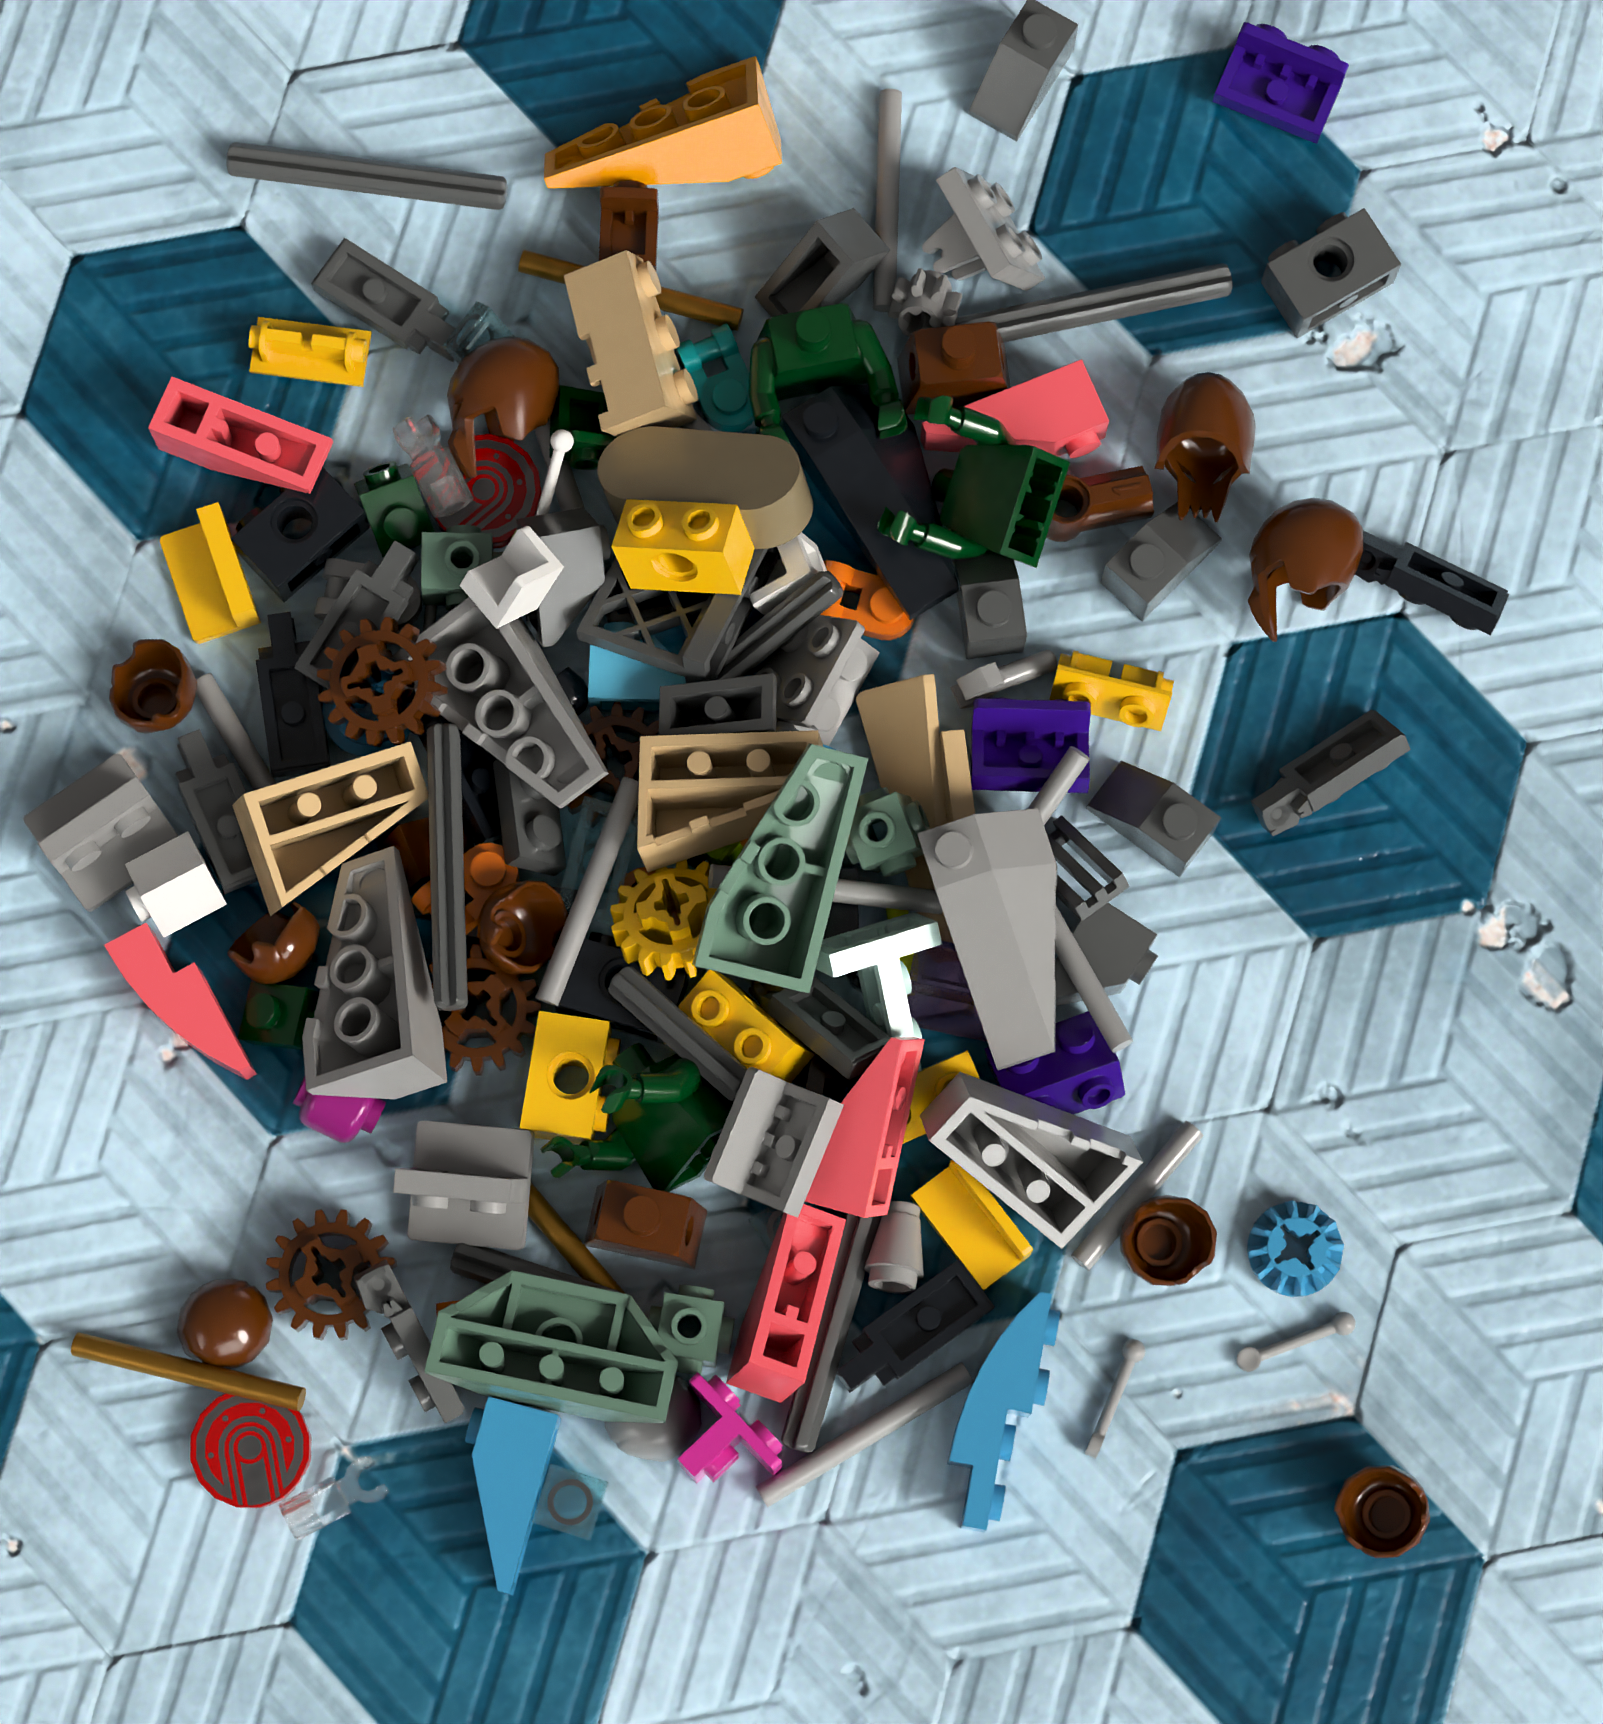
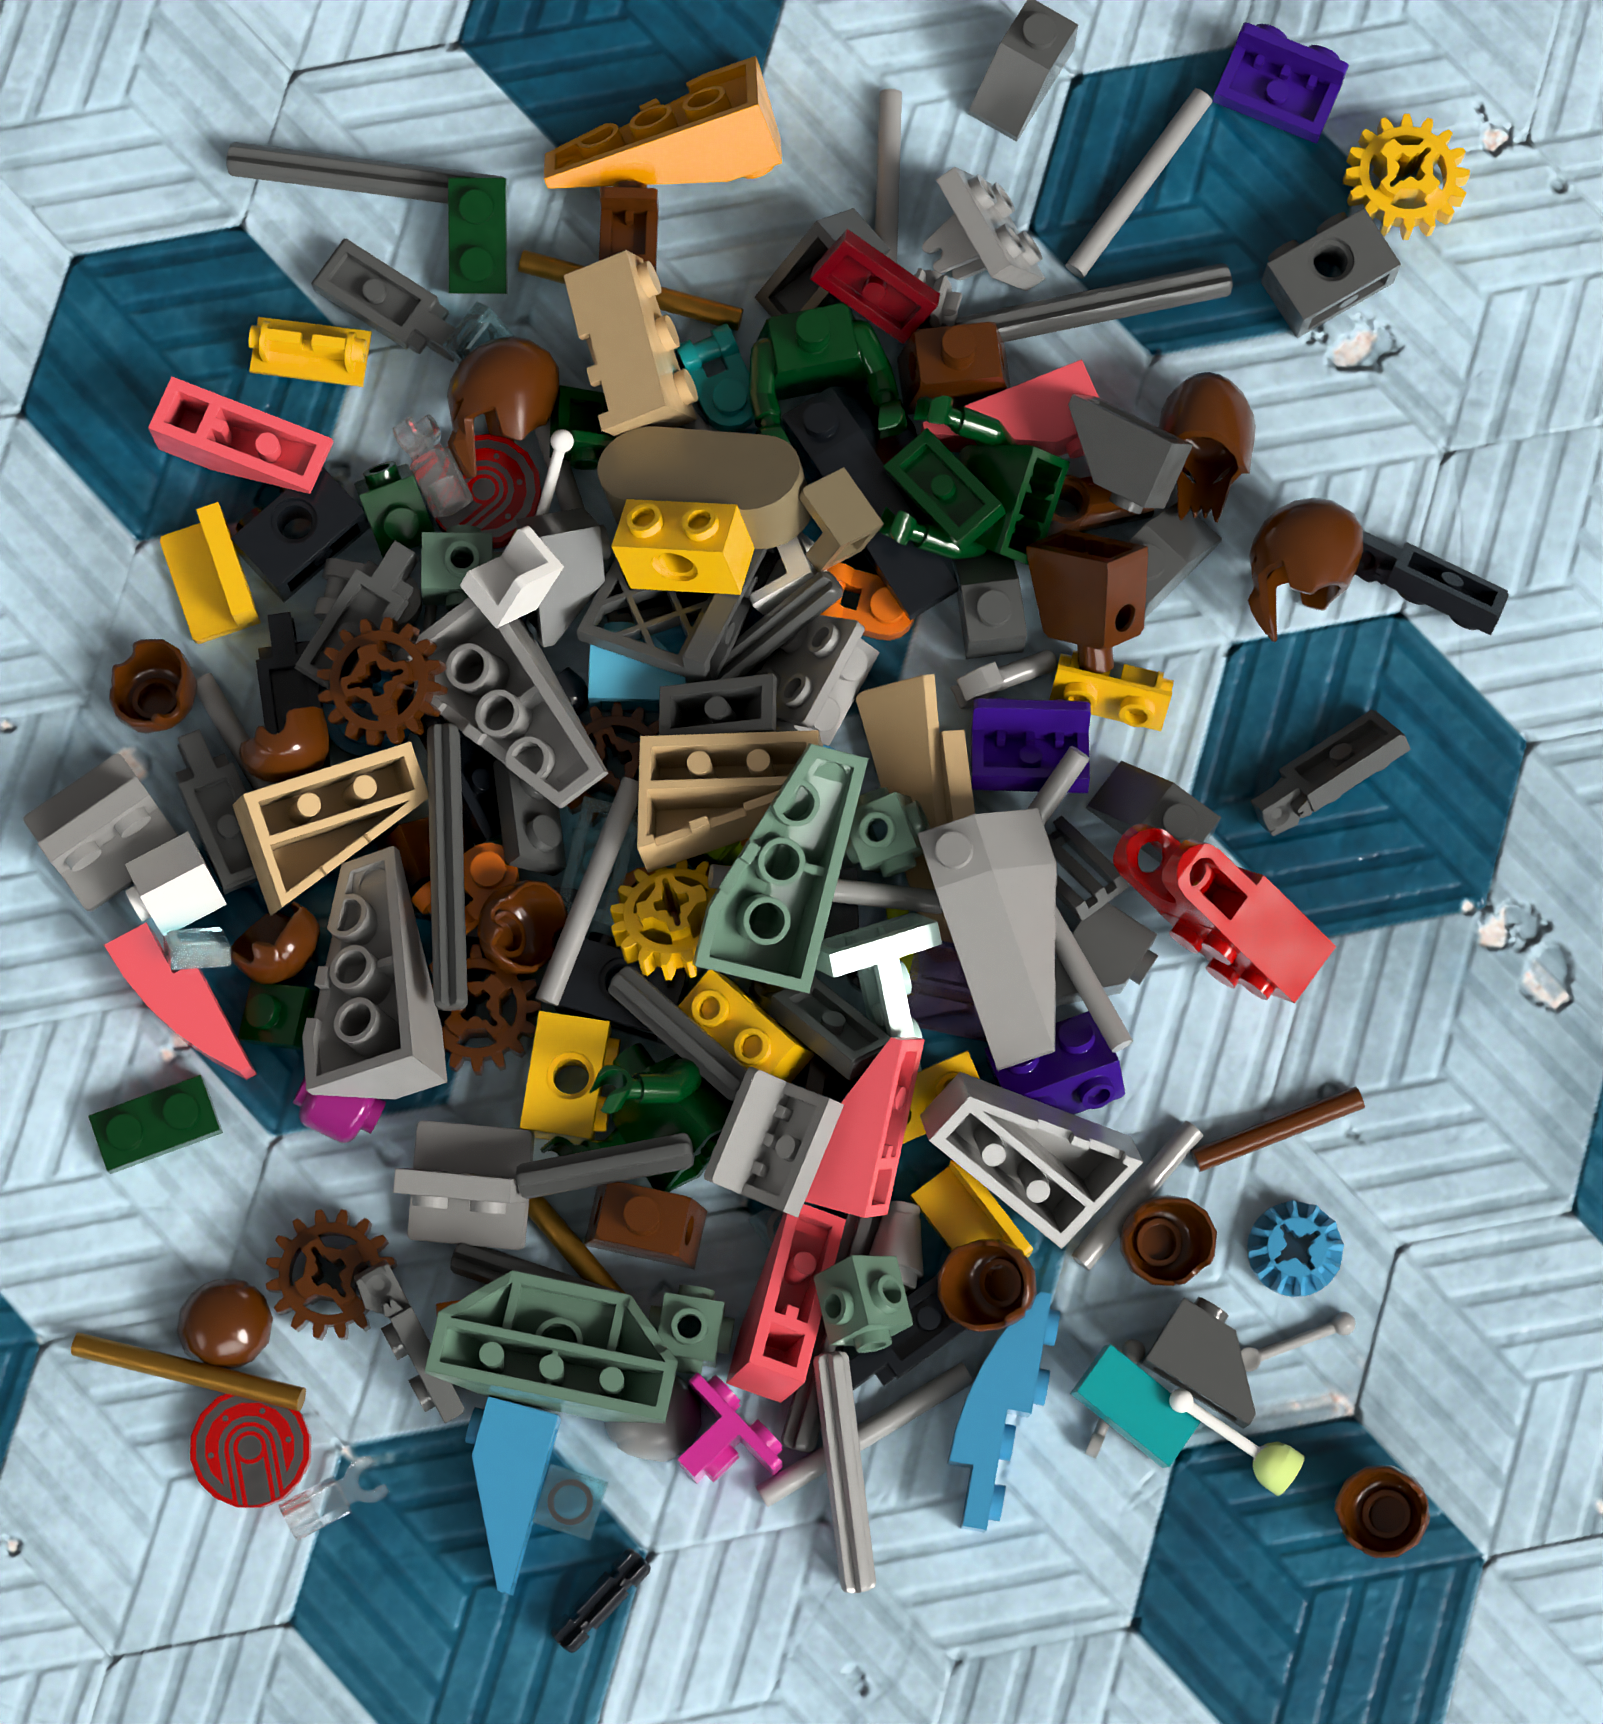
(155, 1124): none -> dark green plate
(197, 948): none -> clear light blue tile
(292, 752): none -> reddish brown hair
(477, 235): none -> dark green plate
(600, 1600): none -> black axle
(605, 1165): none -> dark grey axle
(842, 516): none -> dark tan panel
(844, 1472): none -> light grey axle
(863, 1302): none -> sand green brick
(875, 286): none -> dark red plate
(944, 489): none -> dark green plate
(986, 1285): none -> reddish brown hair
(1089, 592): none -> reddish brown torso
(1128, 454): none -> dark grey slope
(1134, 1406): none -> teal tile
(1139, 183): none -> light grey bar
(1205, 1358): none -> dark grey slope
(1226, 914): none -> brick
(1273, 1463): none -> hinge
(1277, 1129): none -> reddish brown bar
(1402, 152): none -> yellow gear

